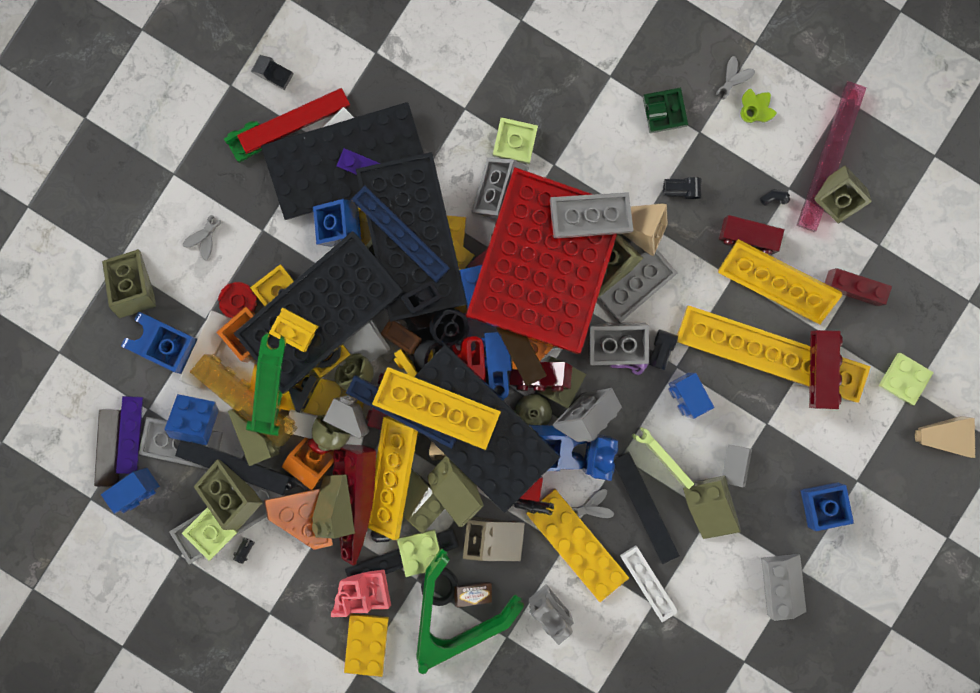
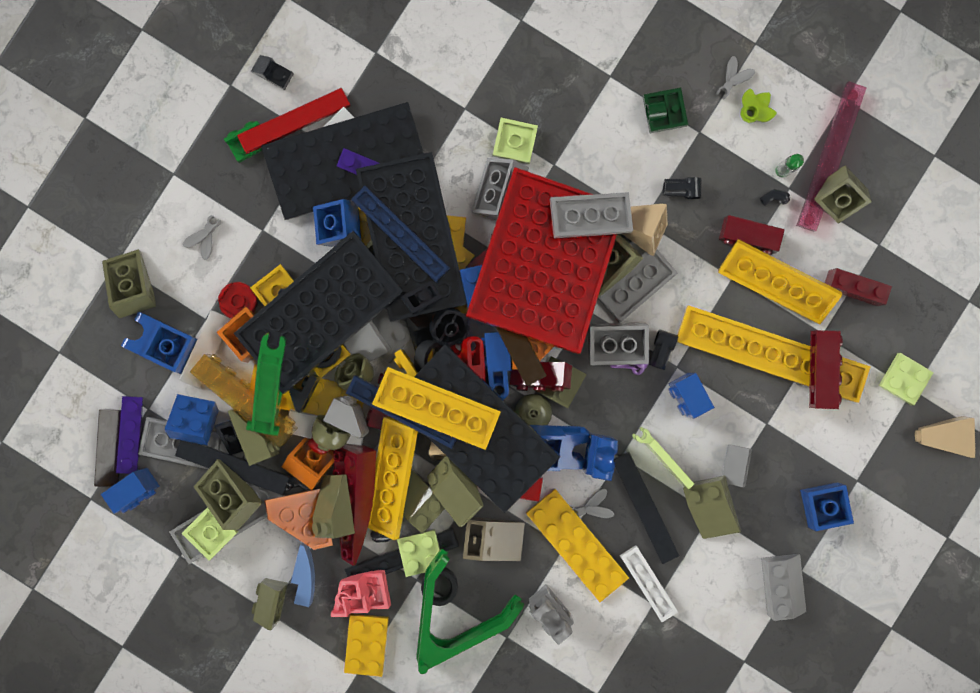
(229, 437): none -> black slope
(243, 551): black pin -> none
(269, 603): none -> olive slope
(294, 328): yellow plate -> none
(304, 576): none -> medium blue slope
(401, 337): reddish brown tile -> none
(472, 594): tile -> none
(534, 506): black pin -> none
(589, 415): light grey slope -> none
(789, 165): none -> piece

